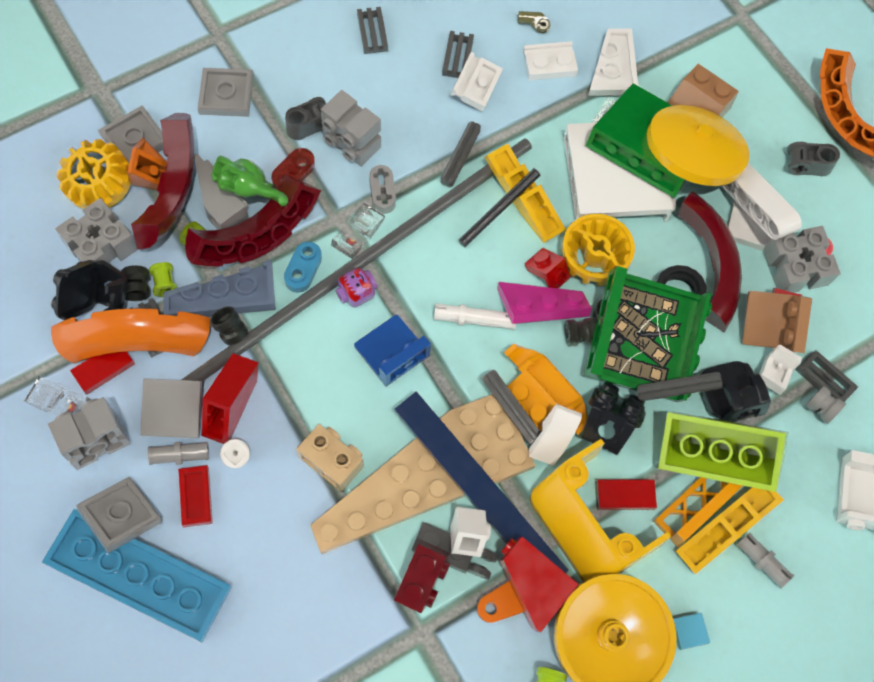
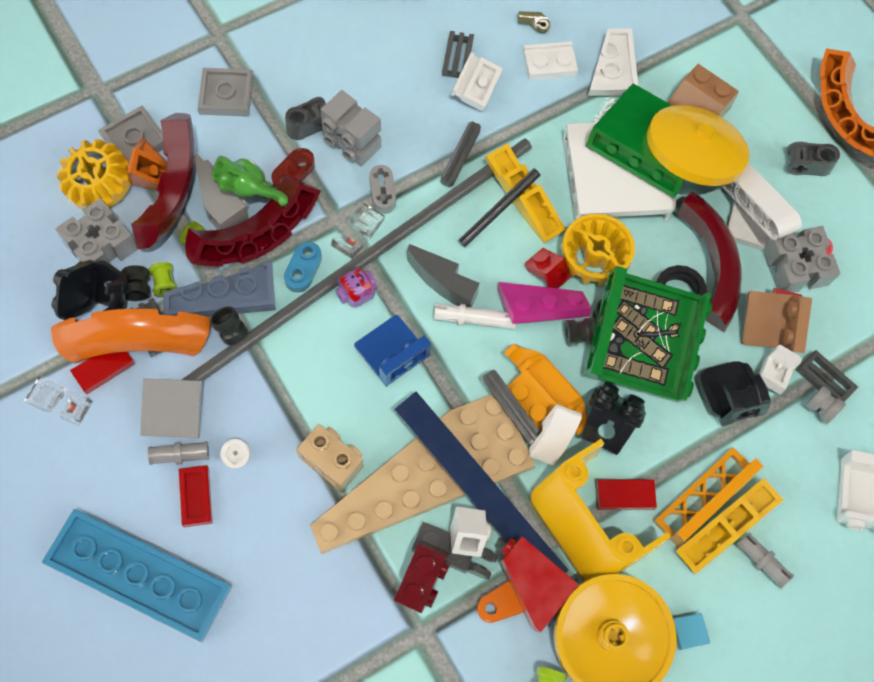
(88, 433): light grey brick -> none
(118, 514): light grey tile -> none
(228, 398): red slope -> none
(370, 15): dark grey tile -> none
(443, 276): none -> dark grey slope
(680, 386): dark grey axle -> none
(723, 450): lime slope -> none

